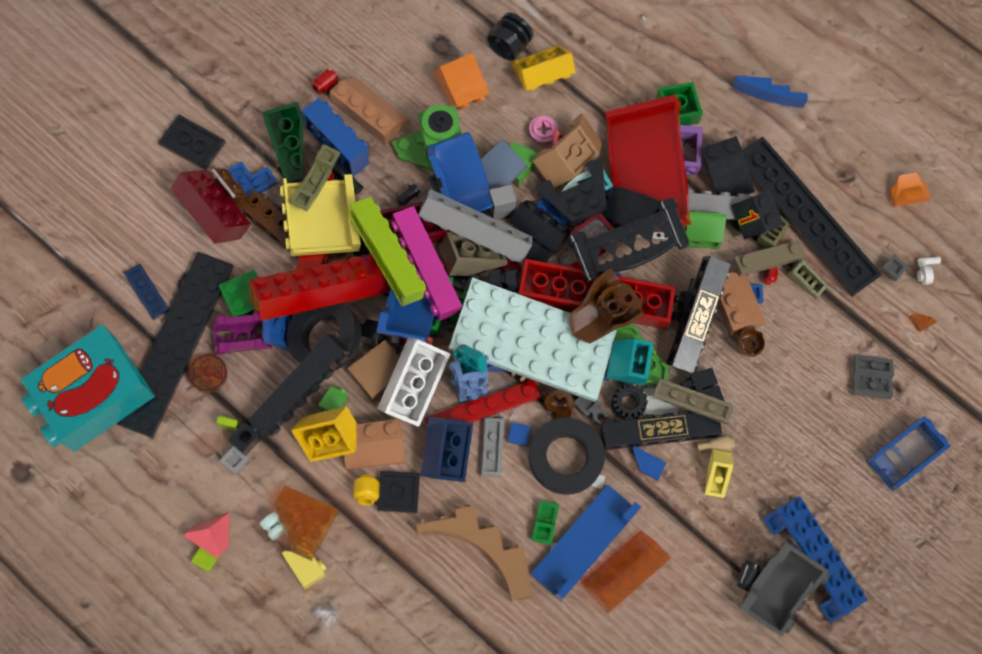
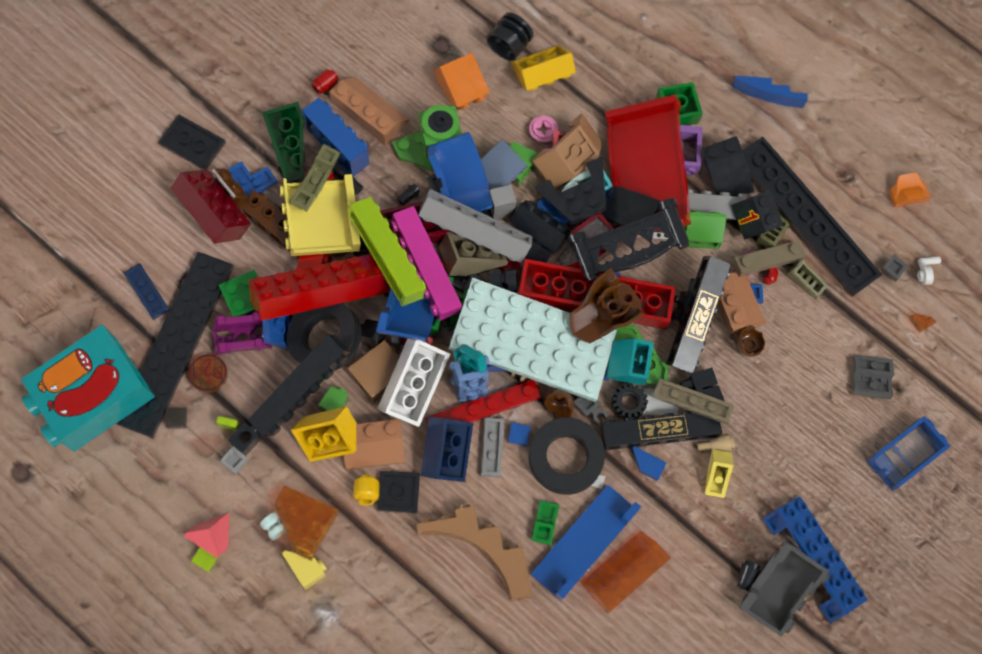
(176, 418): none -> clear smoke plate

